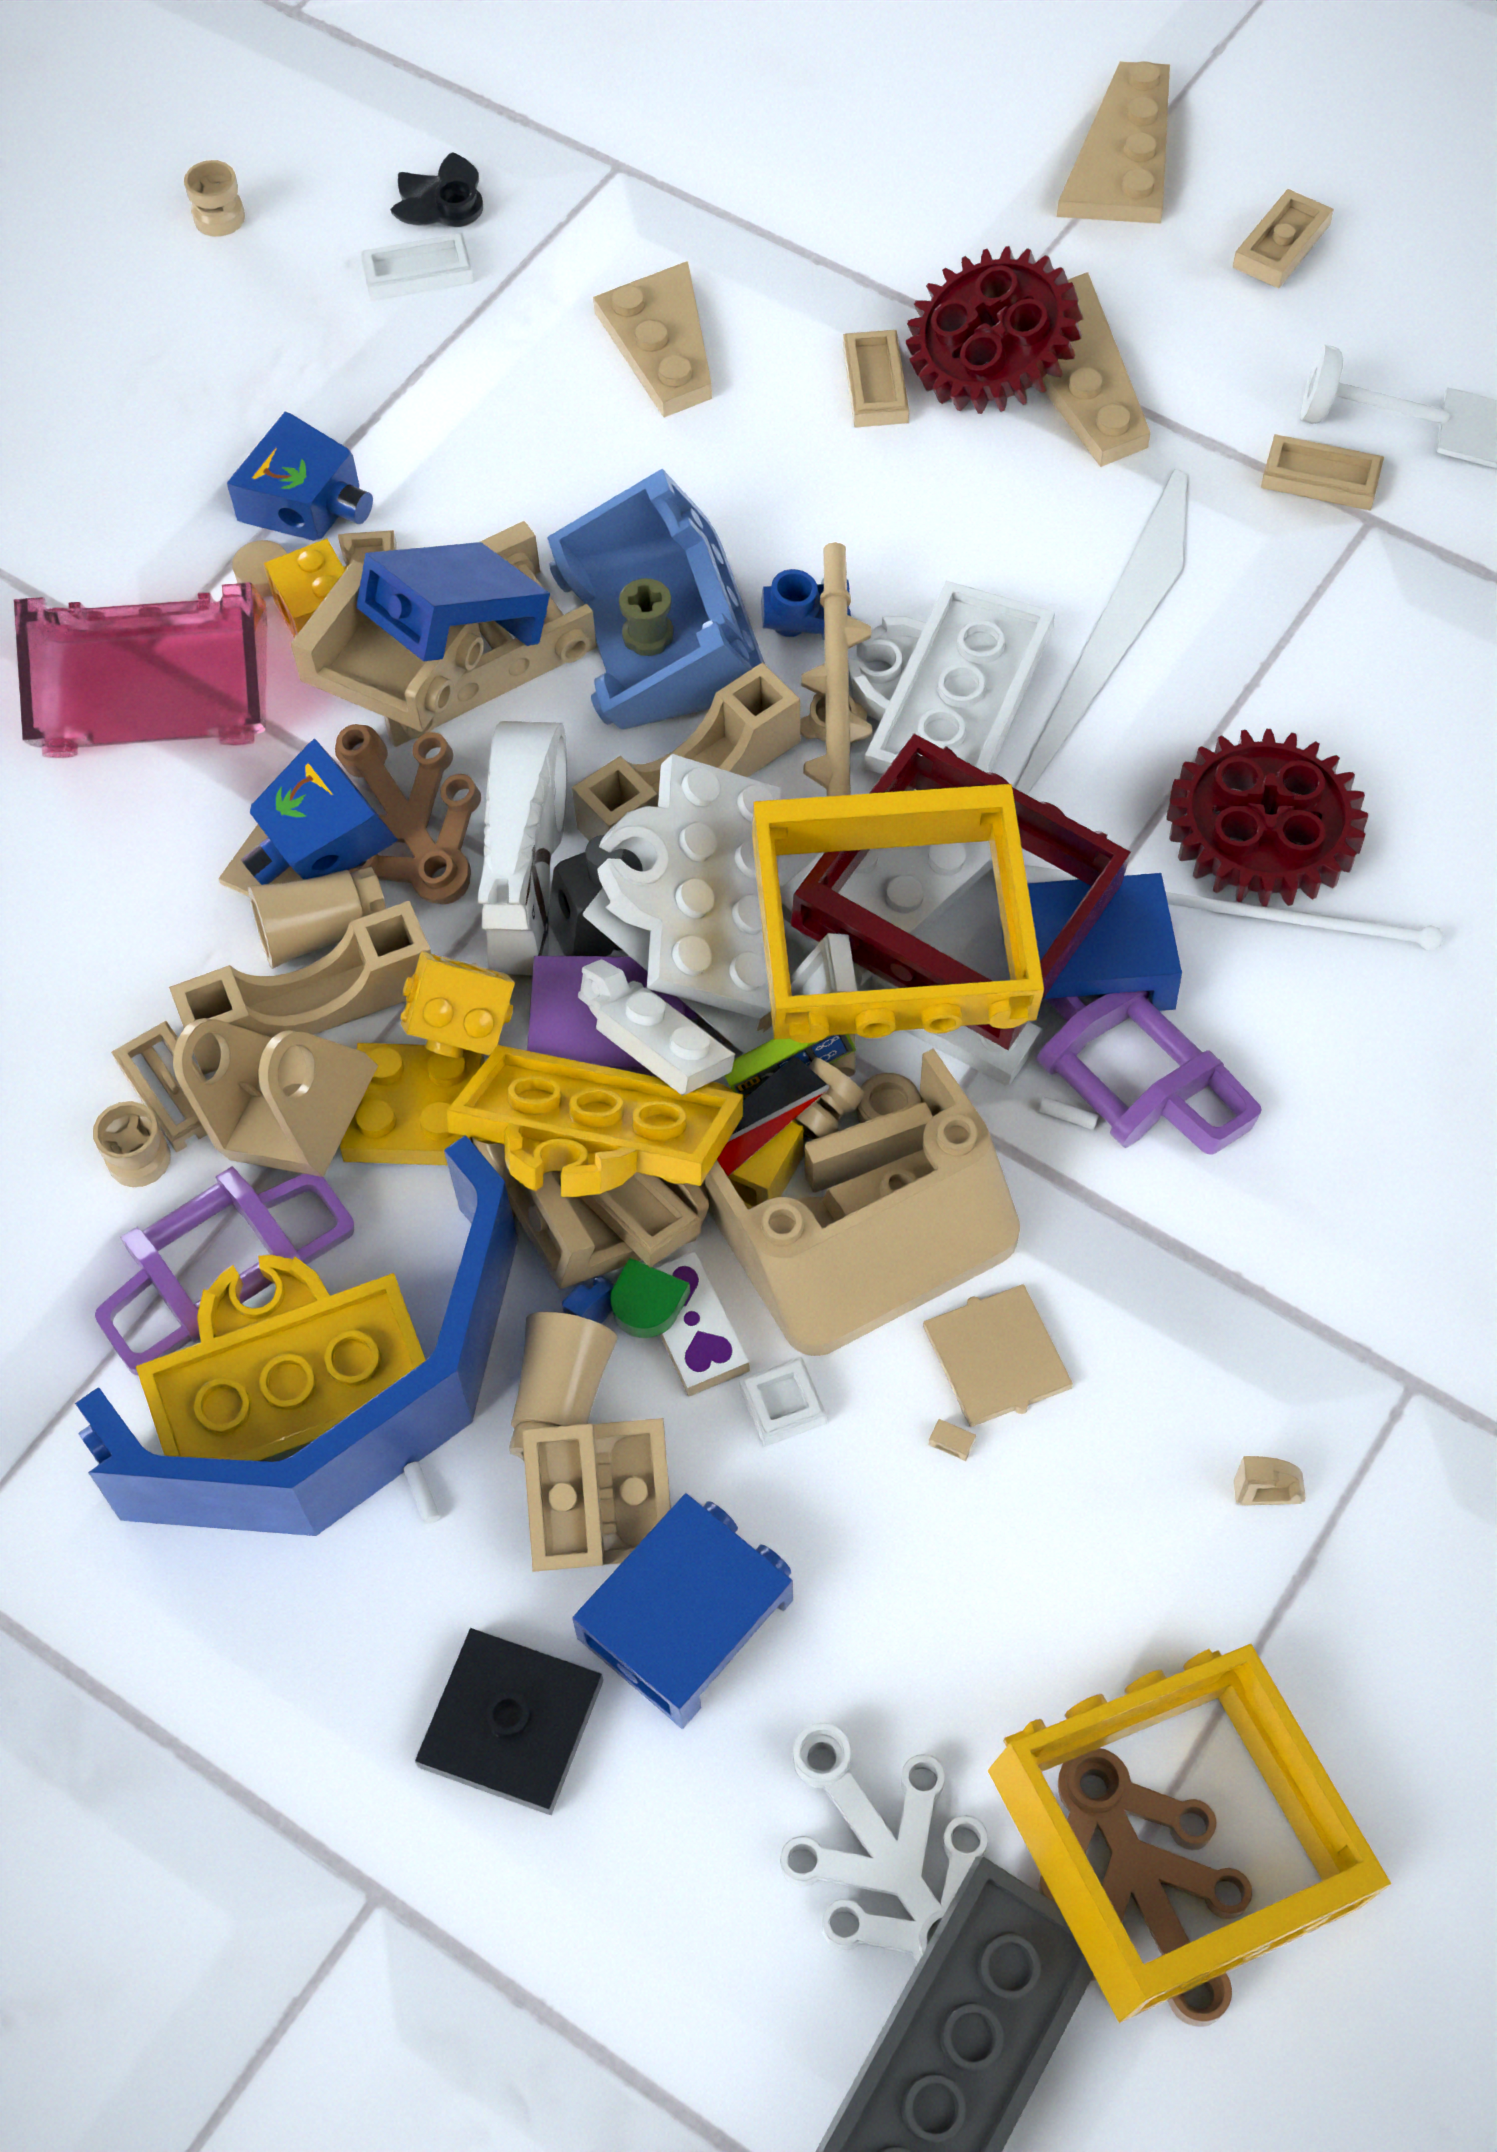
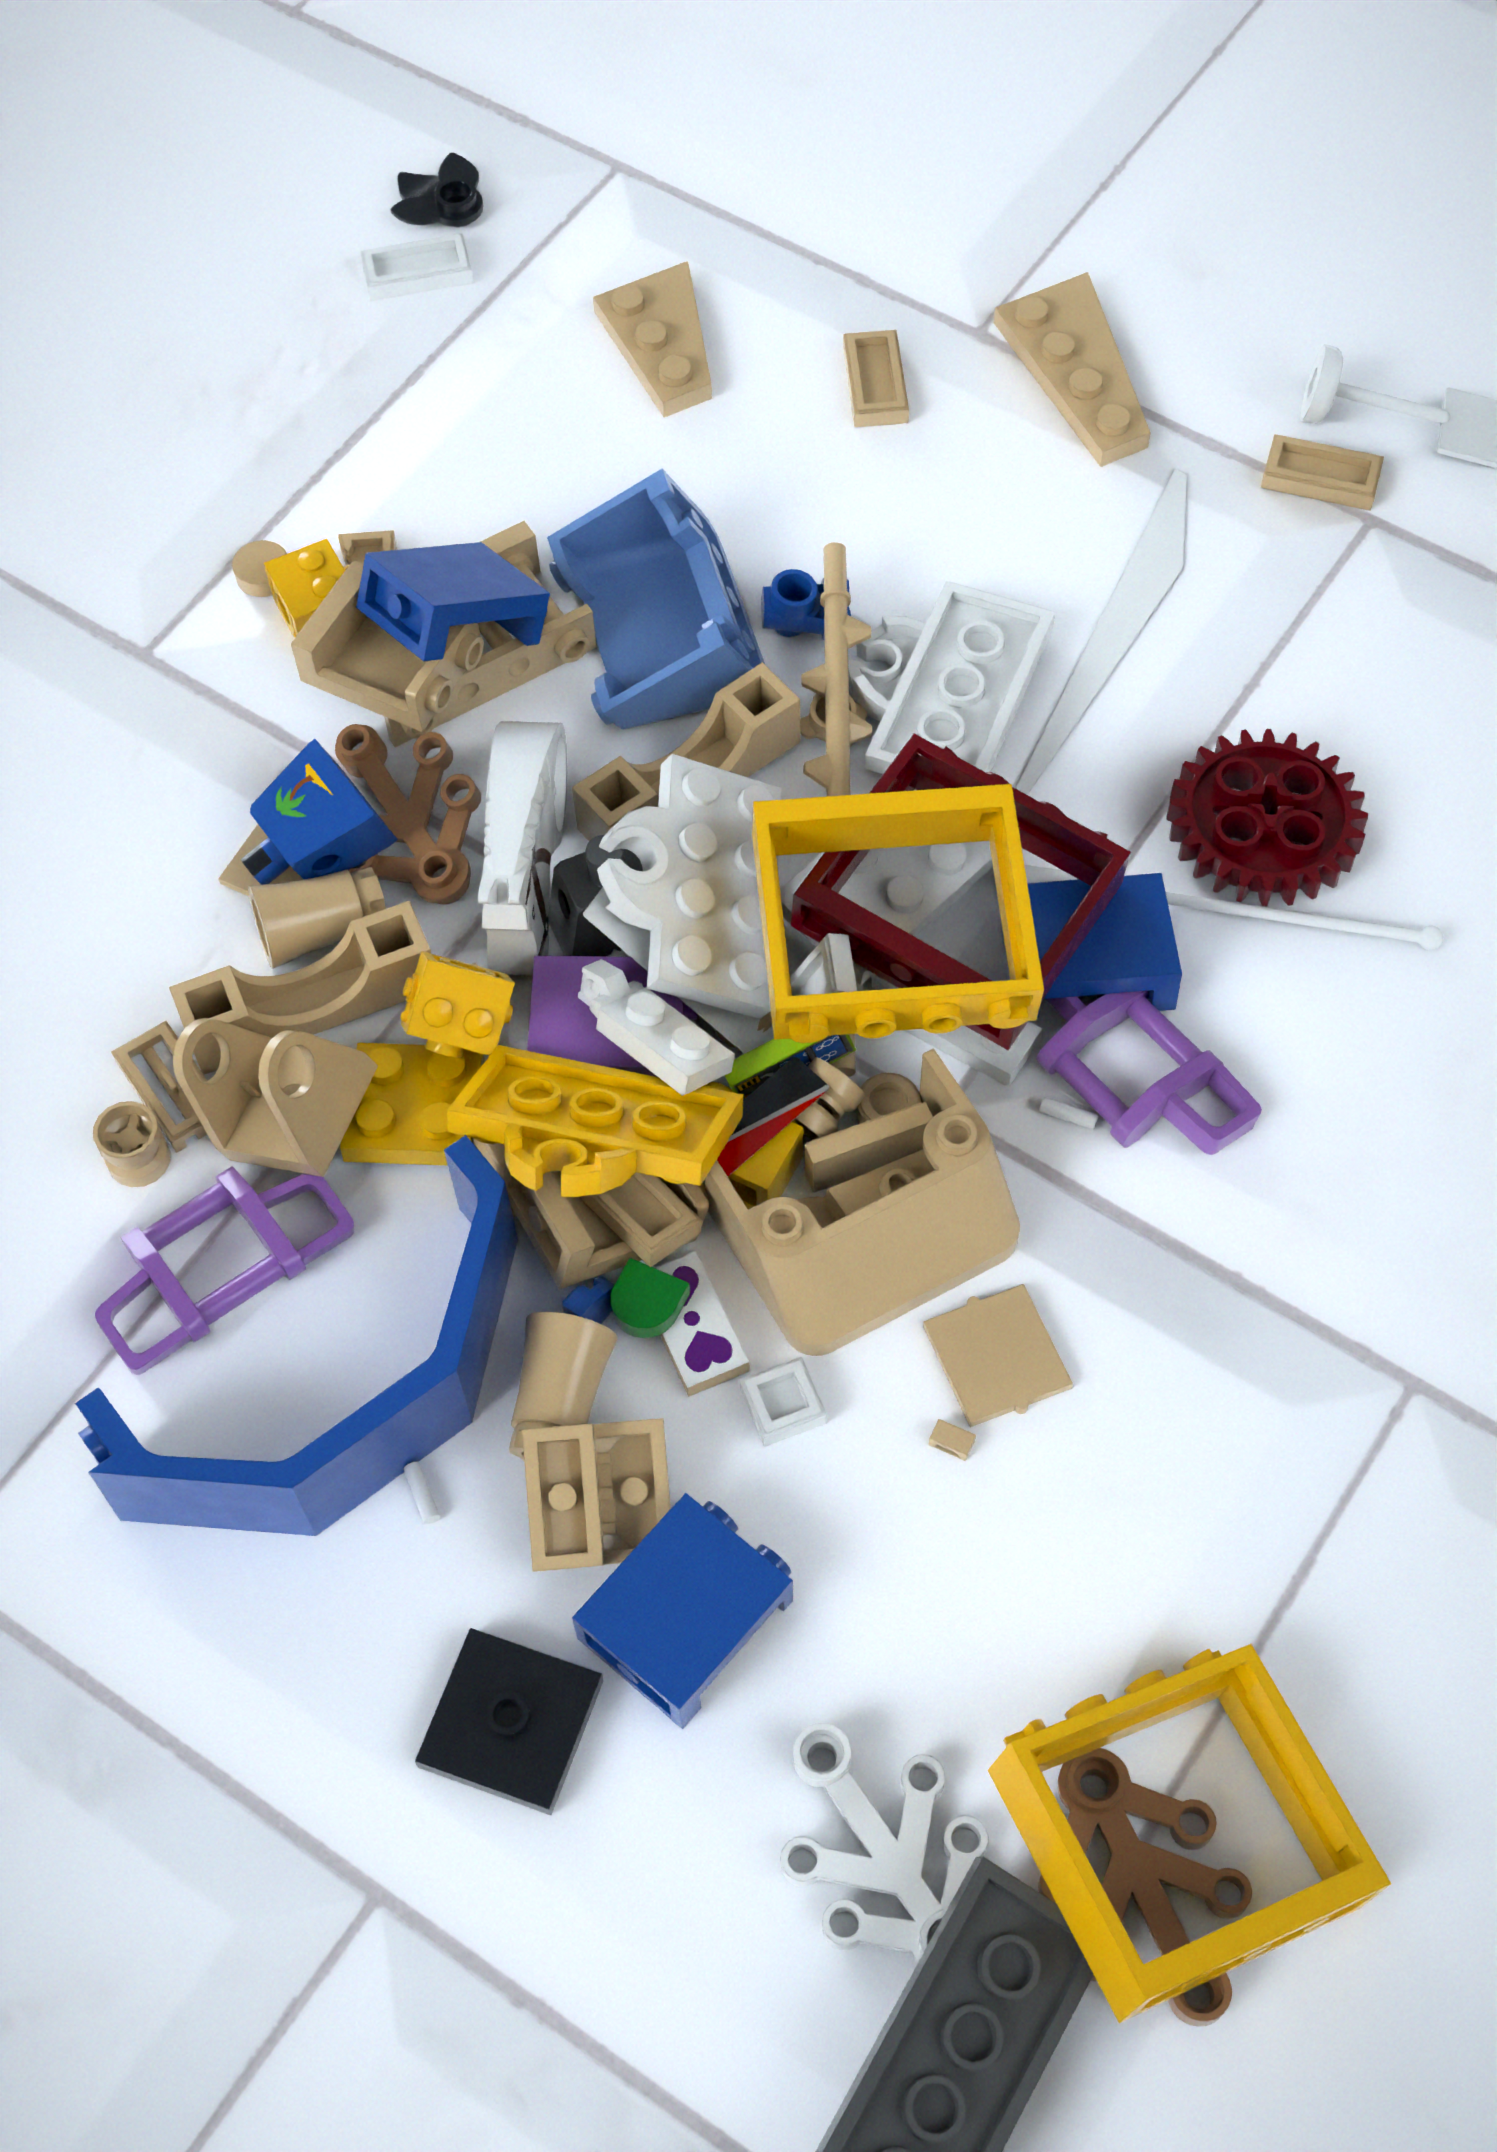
(142, 671): clear pink windscreen -> none
(214, 198): tan wheel -> none
(278, 1371): yellow plate -> none
(298, 482): blue torso -> none
(645, 607): olive bush -> none
(987, 318): dark red gear -> none
(1124, 152): tan wing -> none
(1268, 1482): tan tile -> none
(1283, 238): tan plate -> none

